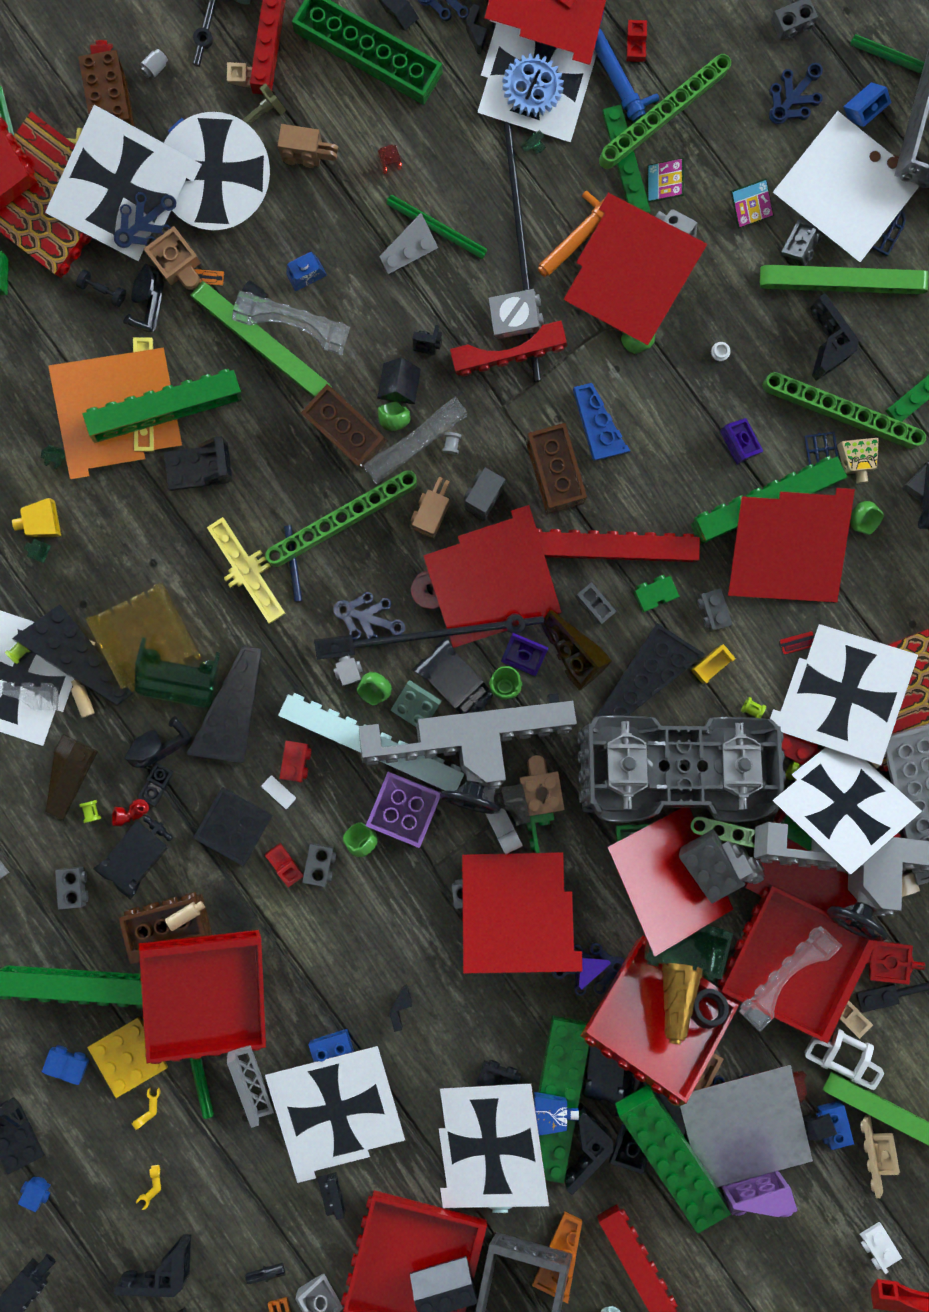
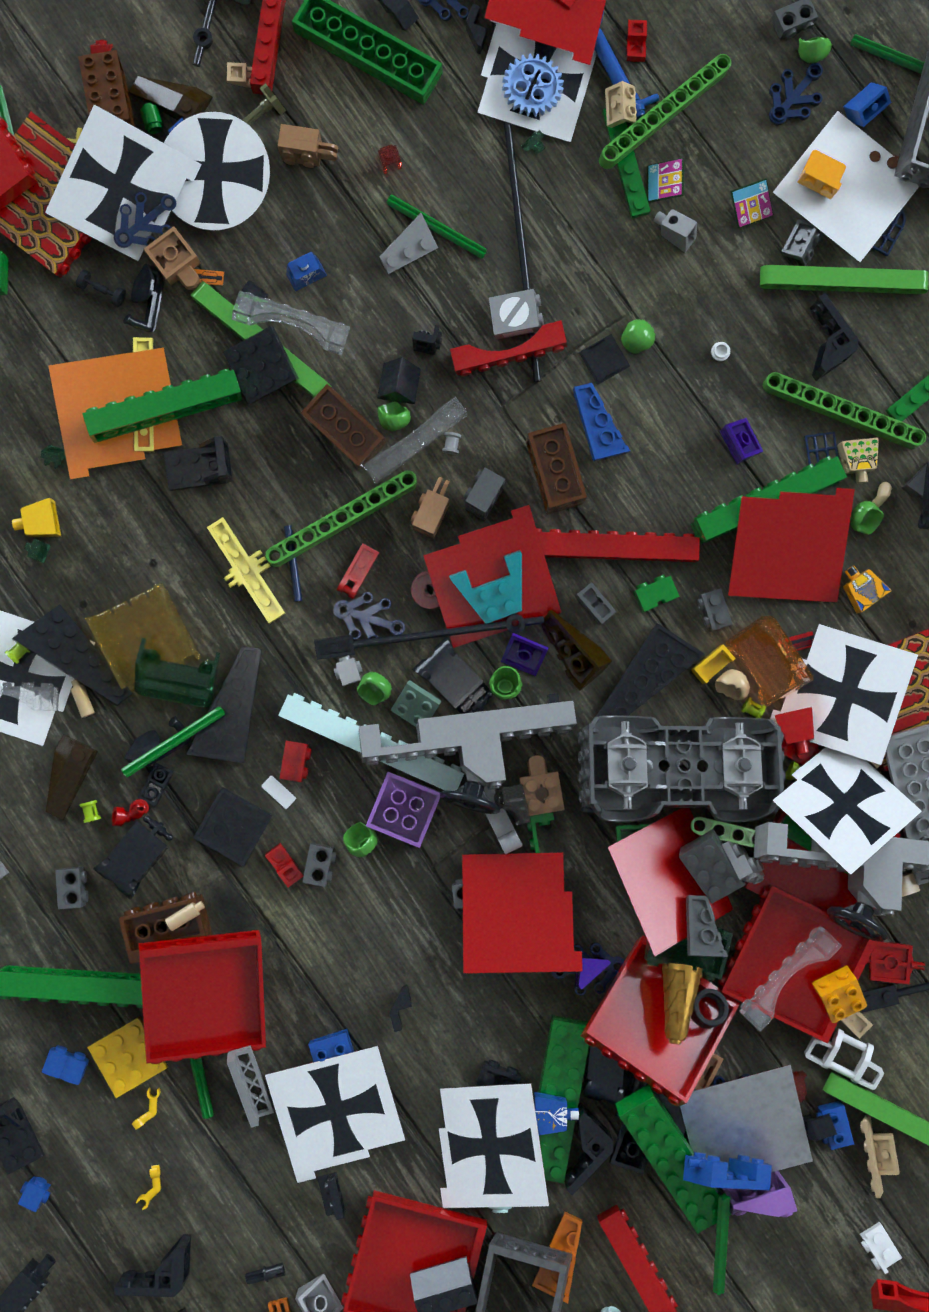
(151, 118): none -> green brick
(153, 63): light grey brick -> none
(171, 98): none -> dark brown wedge
(172, 742): none -> green axle
(261, 364): none -> black plate
(358, 570): none -> red plate
(498, 597): none -> teal wing
(575, 239): orange cylinder -> none
(604, 359): none -> black piece
(620, 104): none -> tan bracket
(633, 269): red sticker -> none
(702, 933): none -> dark grey wing
(721, 1244): none -> green axle
(733, 684): none -> tan hair
(740, 1174): none -> blue brick
(770, 659): none -> clear orange windscreen
(797, 728): none -> red torso
(814, 49): none -> bright green hair
(822, 174): none -> light orange bracket
(840, 994): none -> light orange bracket
(864, 588): none -> torso
(883, 493): none -> tan arm

